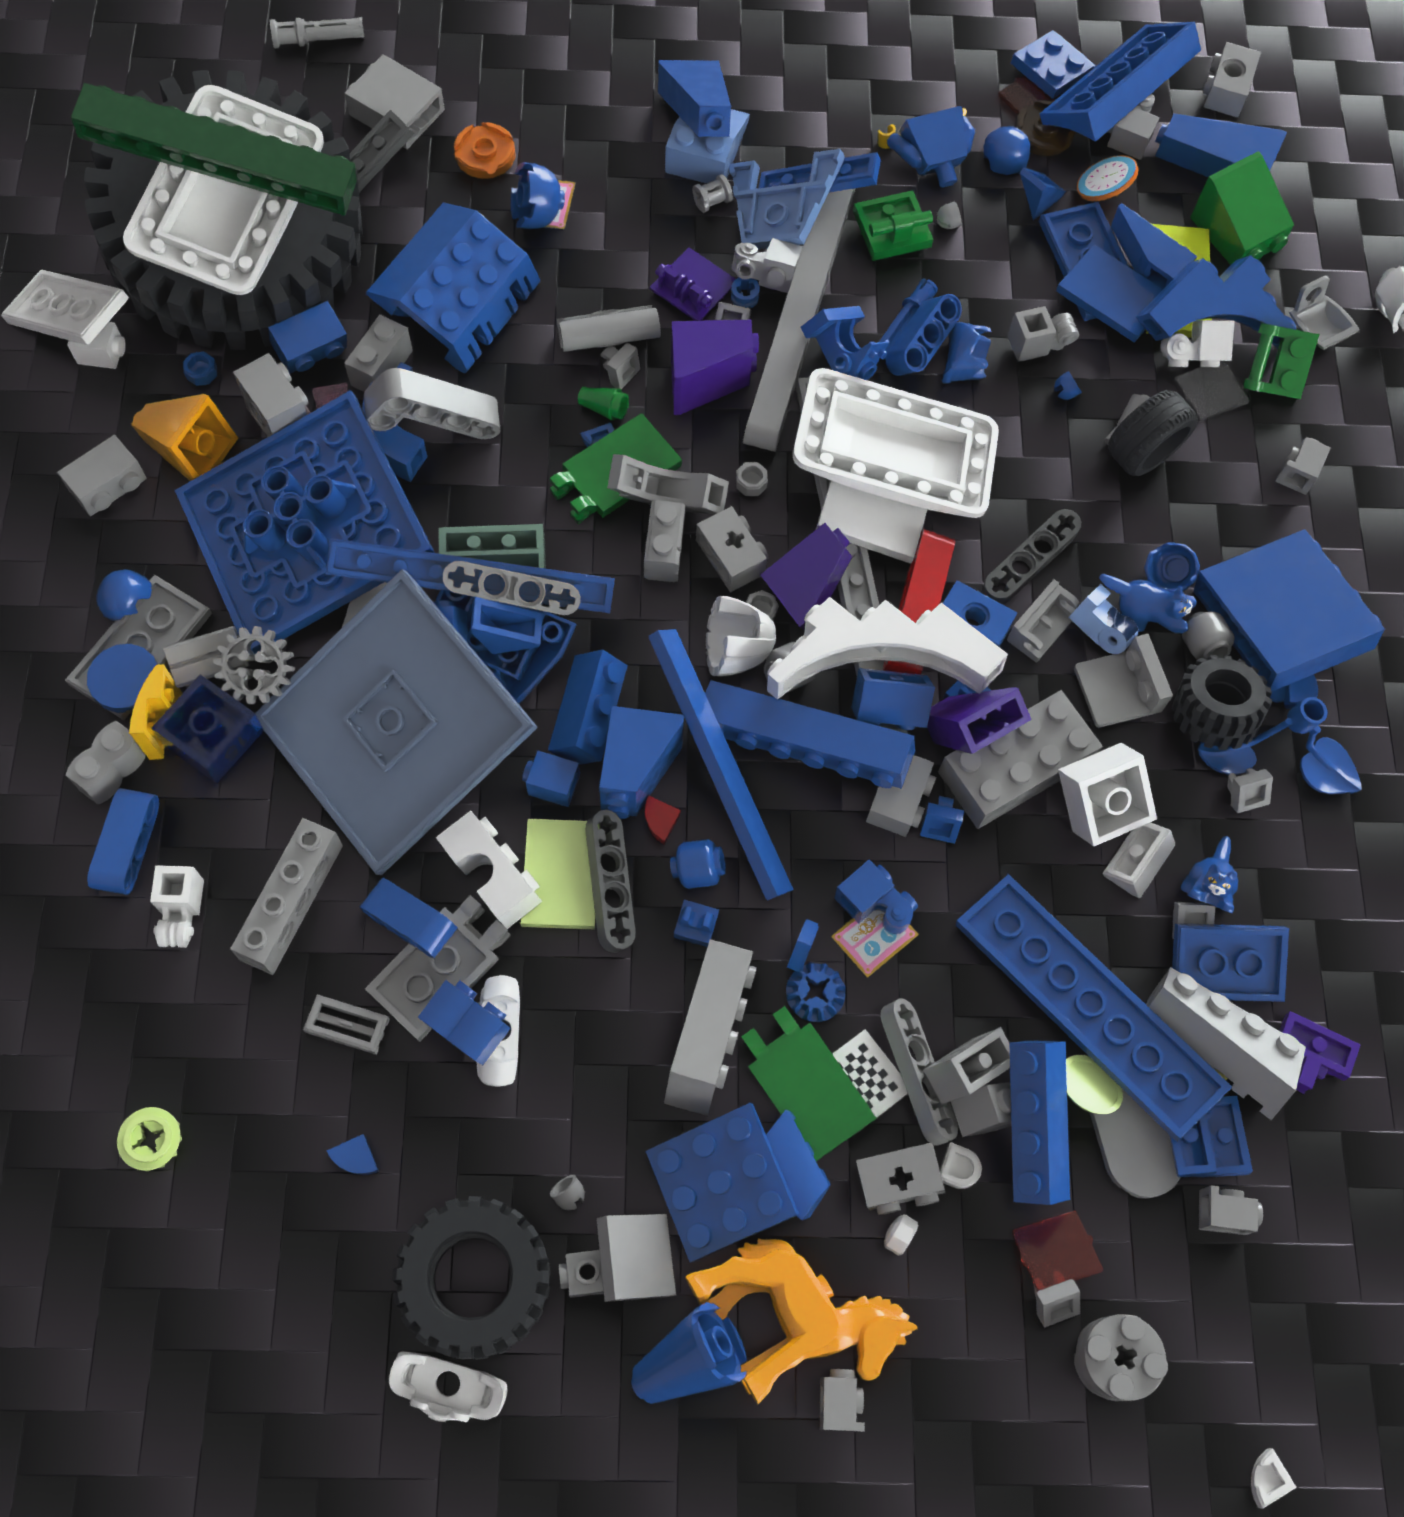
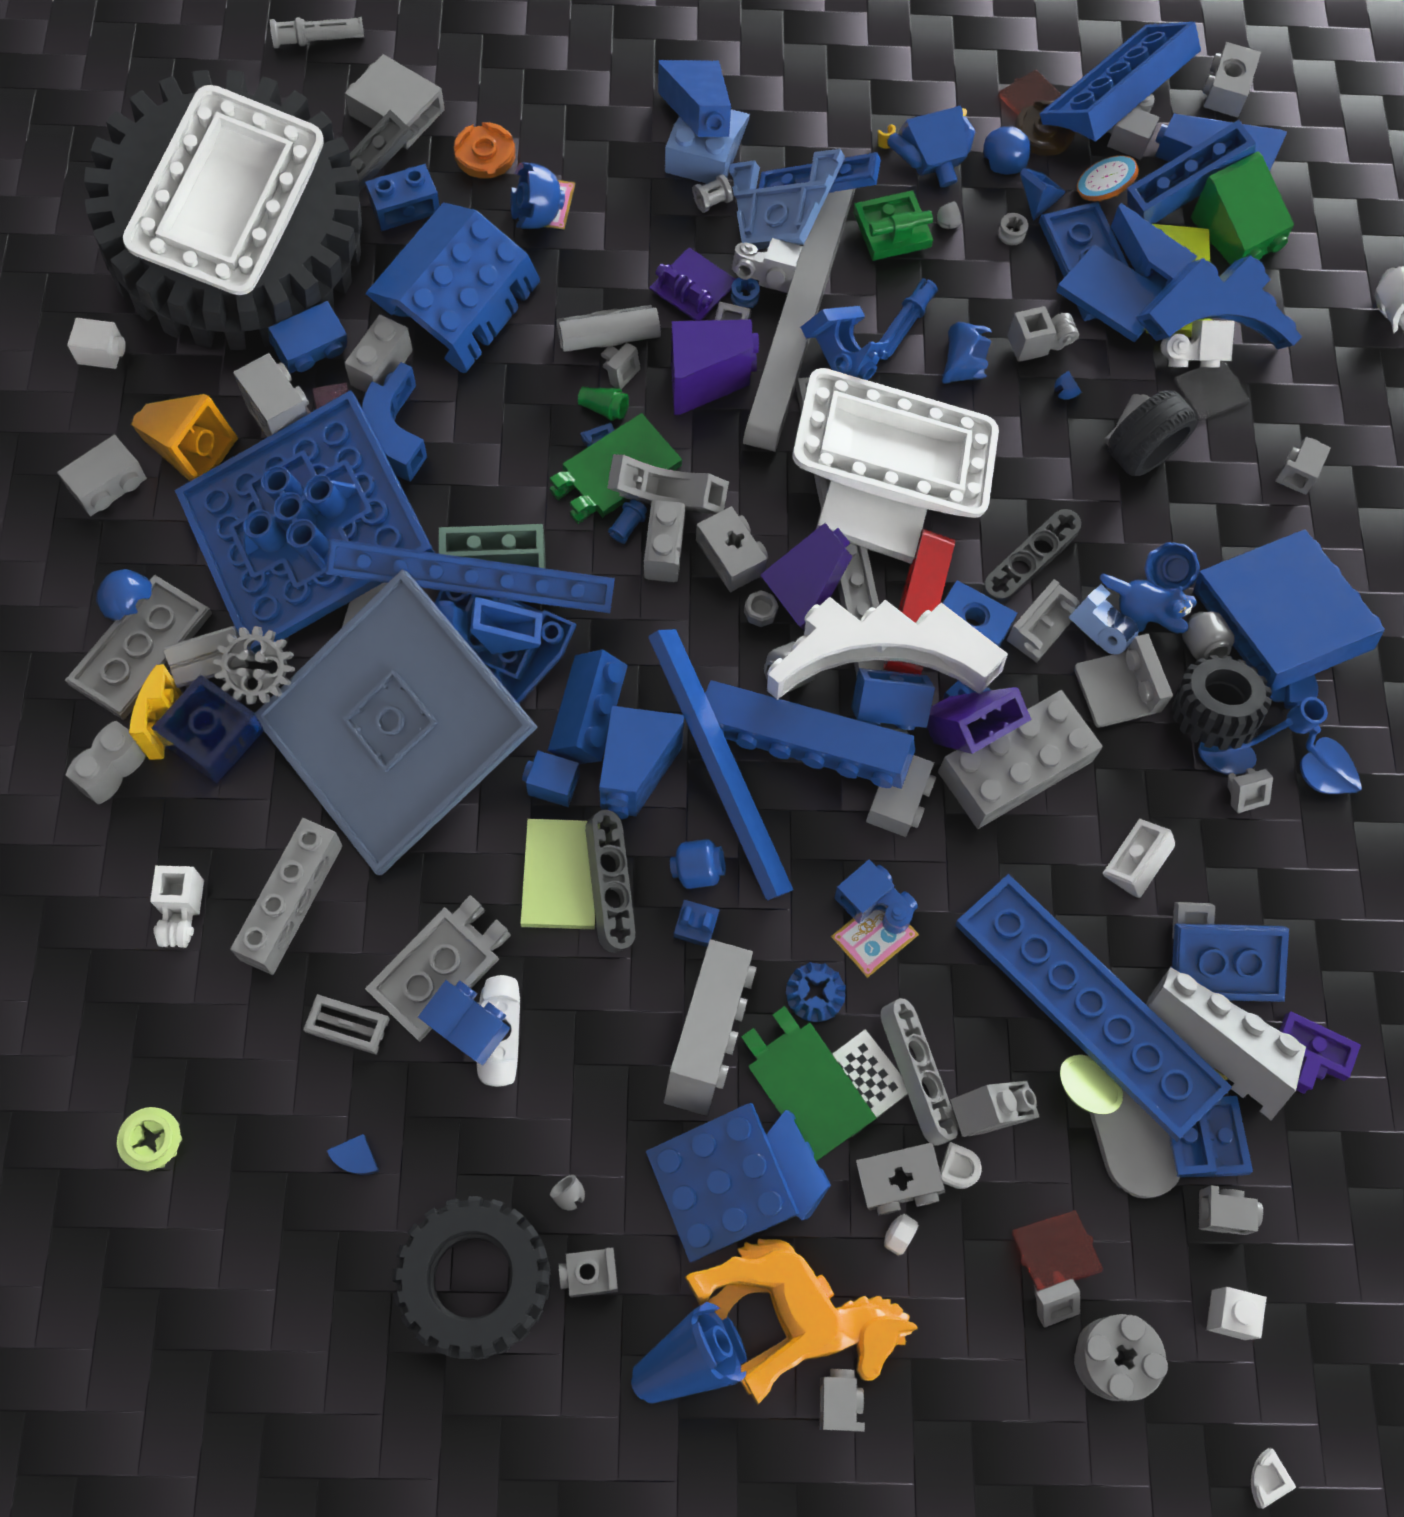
(65, 307): white tile -> none
(118, 676): blue tile -> none
(123, 841): blue beam -> none
(200, 368): blue tile -> none
(214, 148): dark green brick -> none
(402, 197): none -> blue brick
(408, 917): blue beam -> none
(416, 1378): white piece -> none
(421, 398): light grey beam -> none
(508, 891): white arch -> none
(510, 594): light grey beam -> none
(632, 514): none -> blue pin
(635, 1257): light grey tile -> none
(660, 818): red tile -> none
(737, 637): white hair -> none
(751, 479): light grey tile -> none
(803, 945): blue tile -> none
(923, 335): blue beam -> none
(942, 821): blue tile -> none
(970, 1066): light grey brick -> none
(1008, 236): none -> light grey bush
(1039, 1122): blue brick -> none
(1052, 64): plate -> none
(1107, 794): white brick -> none
(1187, 174): none -> blue brick
(1213, 879): blue animal -> none
(1236, 1313): none -> white brick
(1290, 364): green plate -> none
(1322, 315): light grey piece -> none

